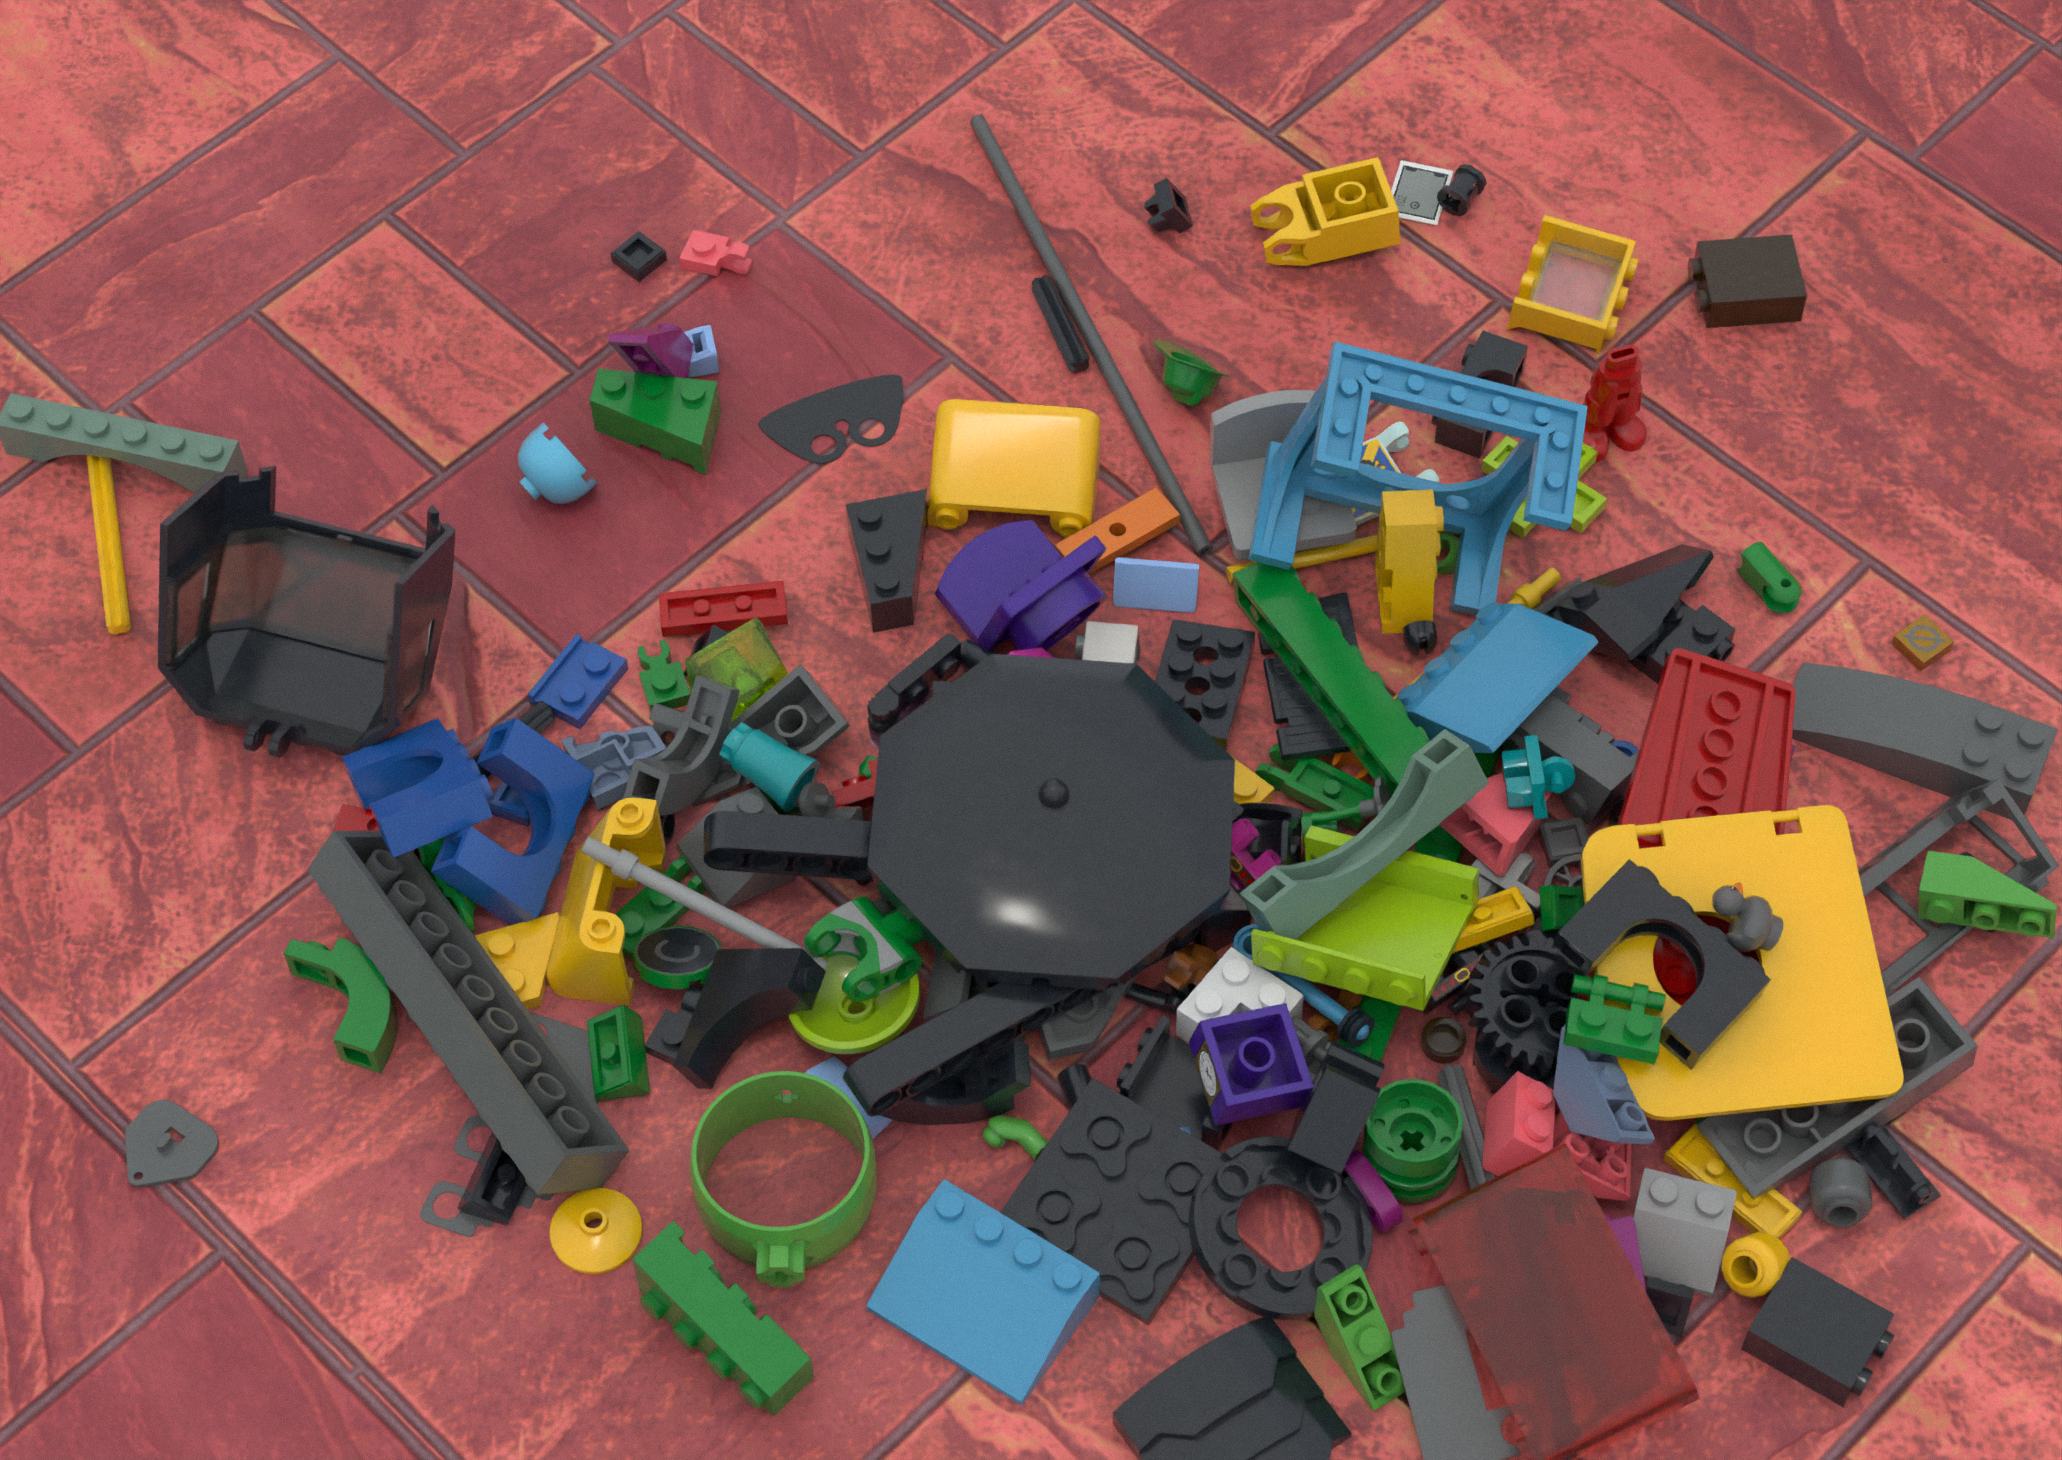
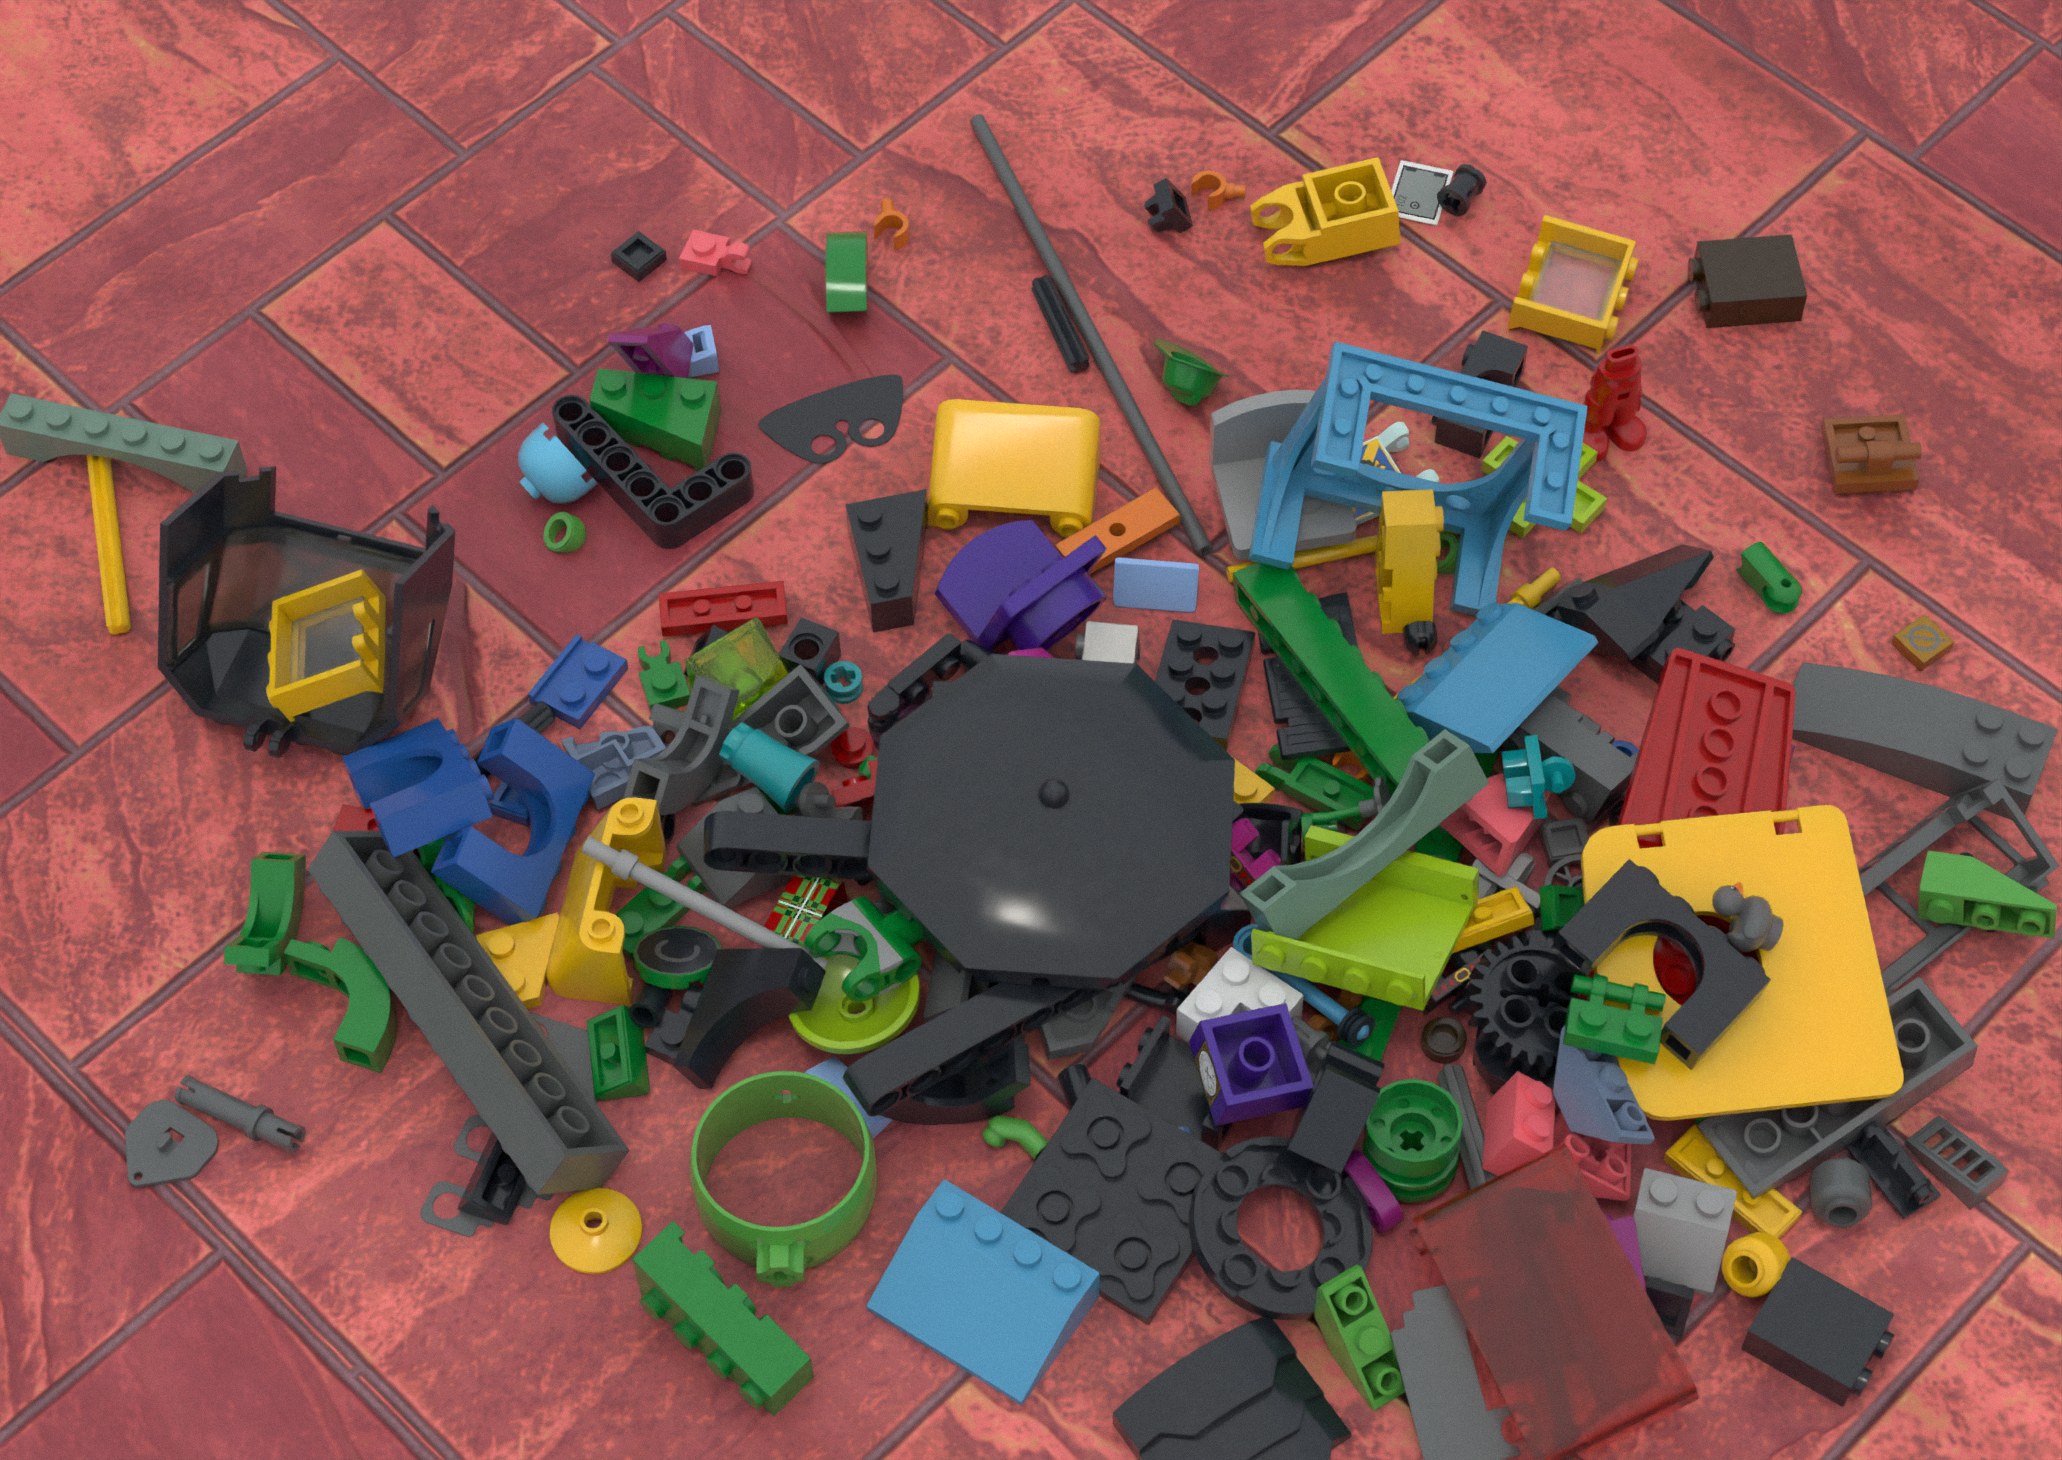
(256, 1121): none -> dark grey pin
(272, 914): none -> green arch
(326, 644): none -> yellow window
(574, 537): none -> bright green piece
(649, 1005): none -> black hinge
(663, 513): none -> black beam
(803, 905): none -> piece
(813, 642): none -> black brick
(846, 271): none -> green brick
(852, 675): none -> teal bush
(852, 747): none -> red plate
(892, 219): none -> orange piece
(1215, 180): none -> orange piece
(1870, 454): none -> dark orange plate
(1964, 1188): none -> dark grey slope

